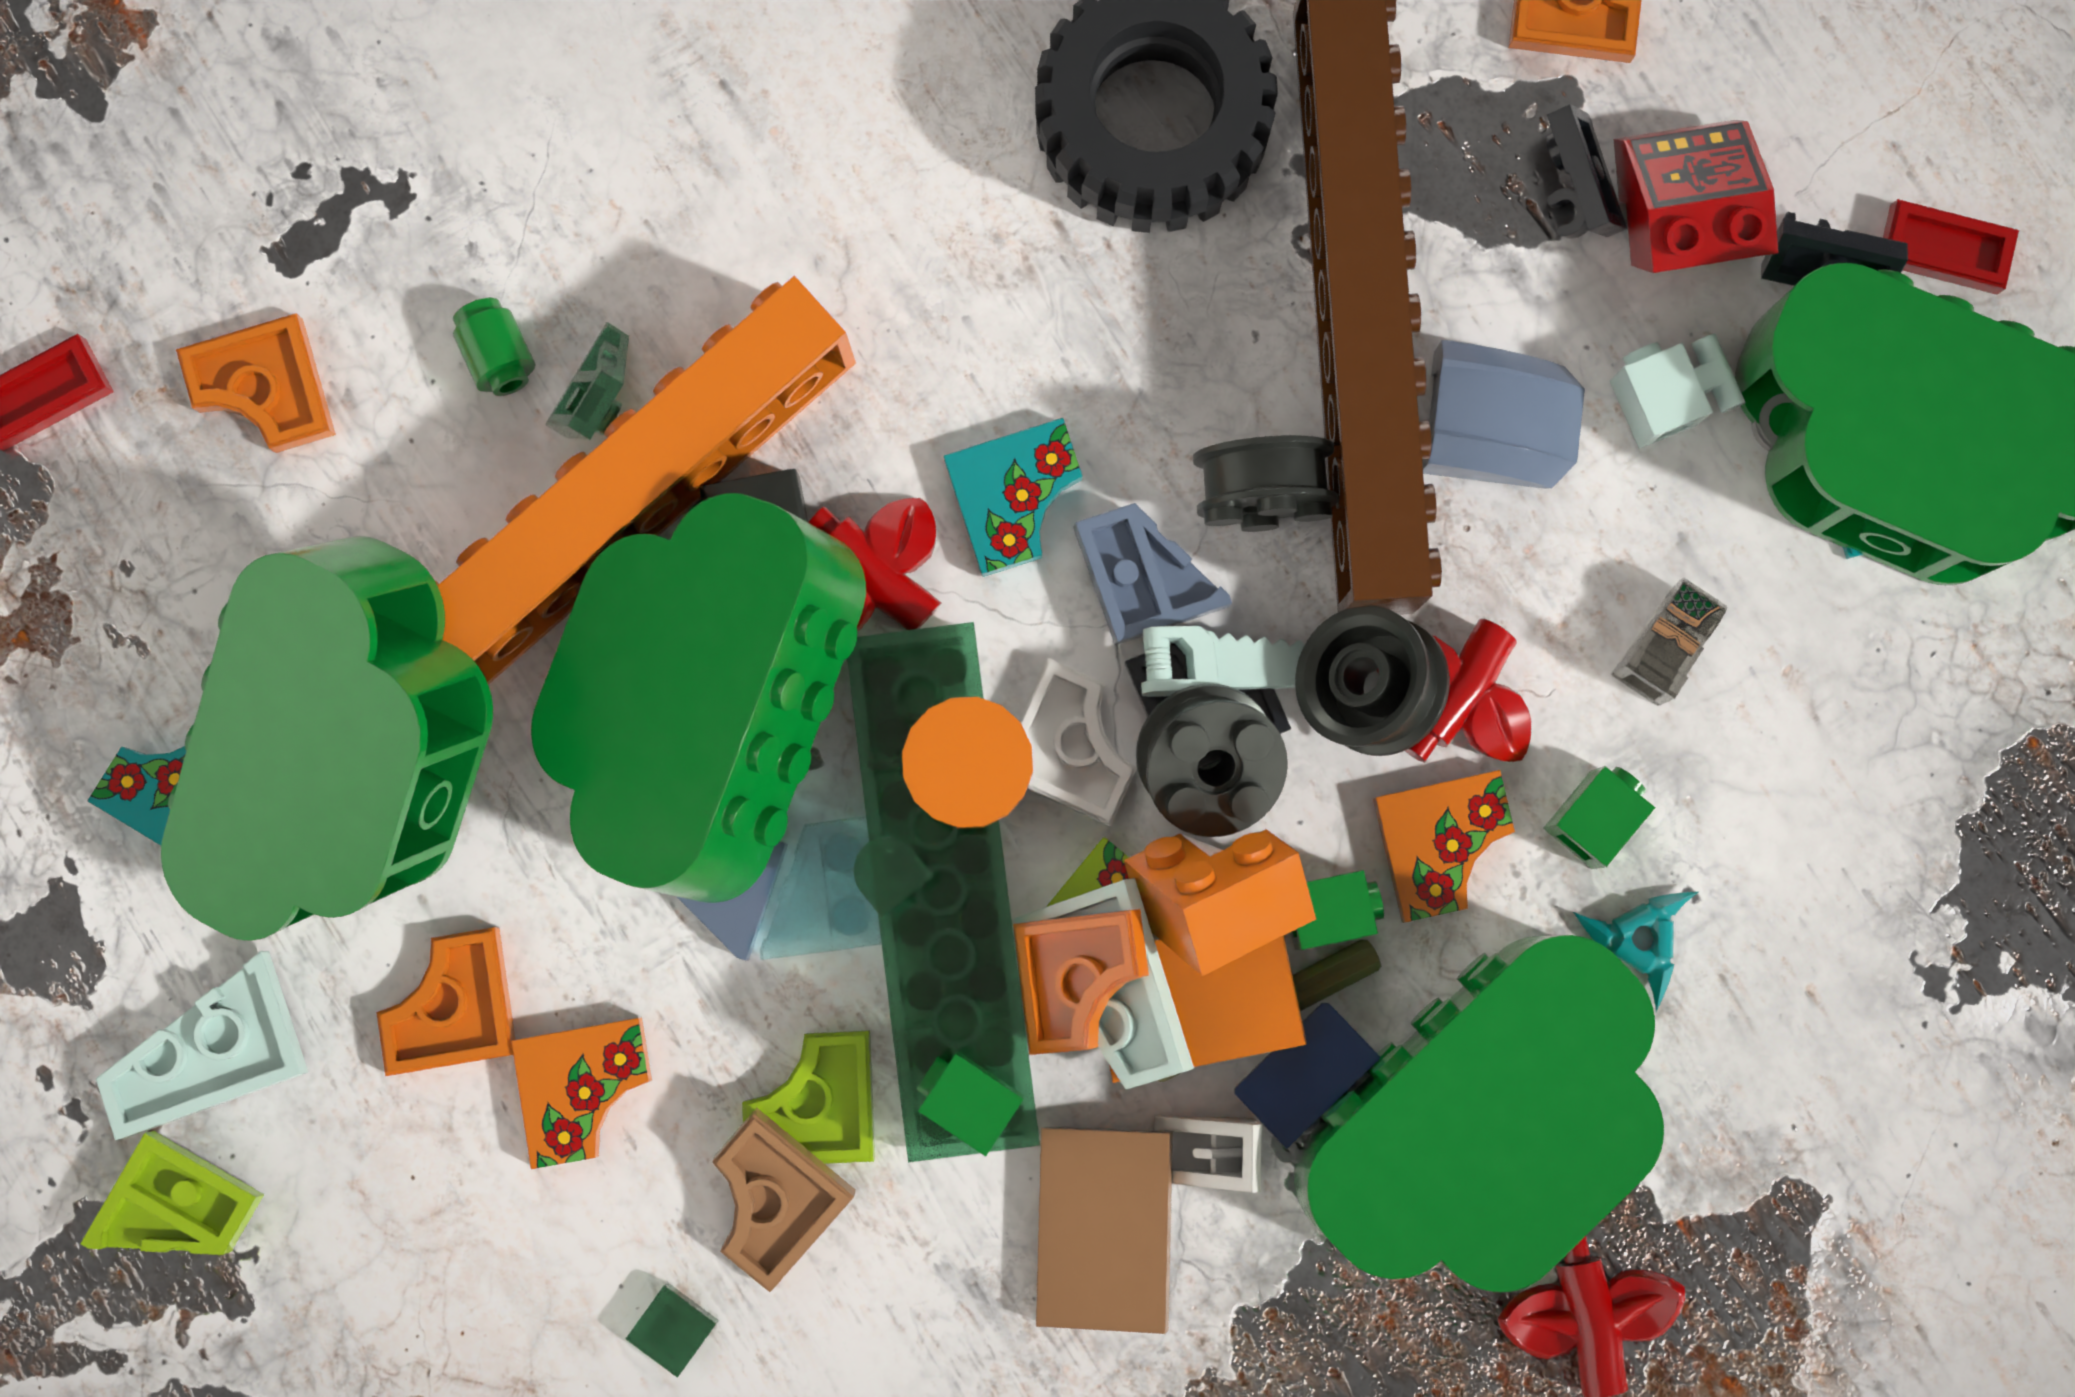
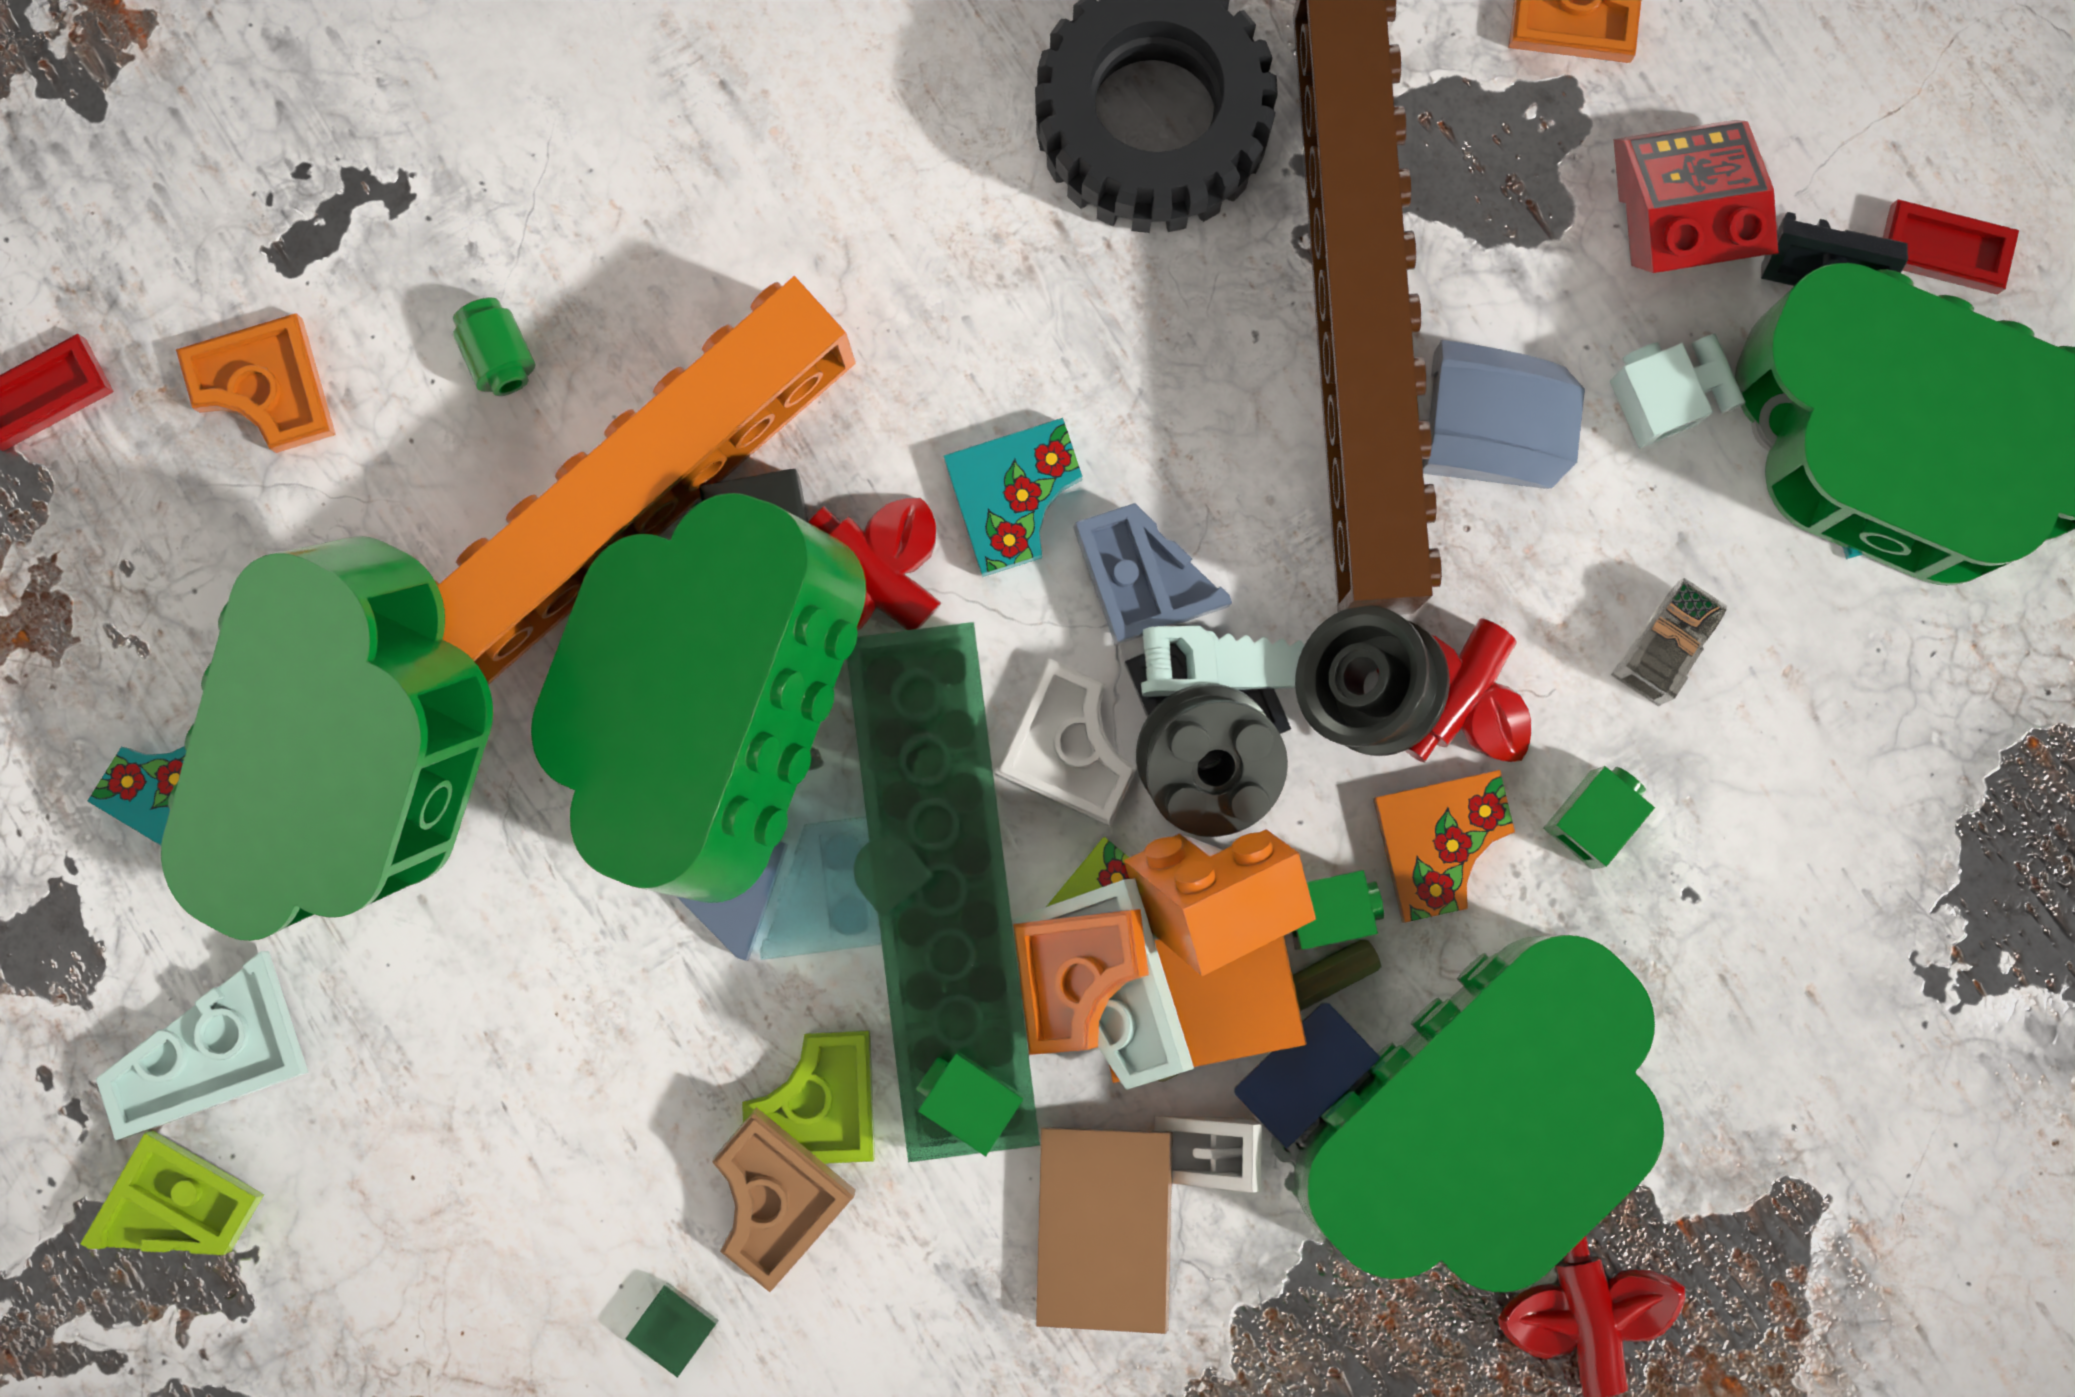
(456, 1011): orange tile -> none
(572, 1082): orange tile -> none
(590, 397): clear green wing -> none
(967, 762): orange tile -> none
(1265, 480): pearl dark grey wheel -> none
(1577, 151): black plate -> none
(1657, 918): teal piece -> none

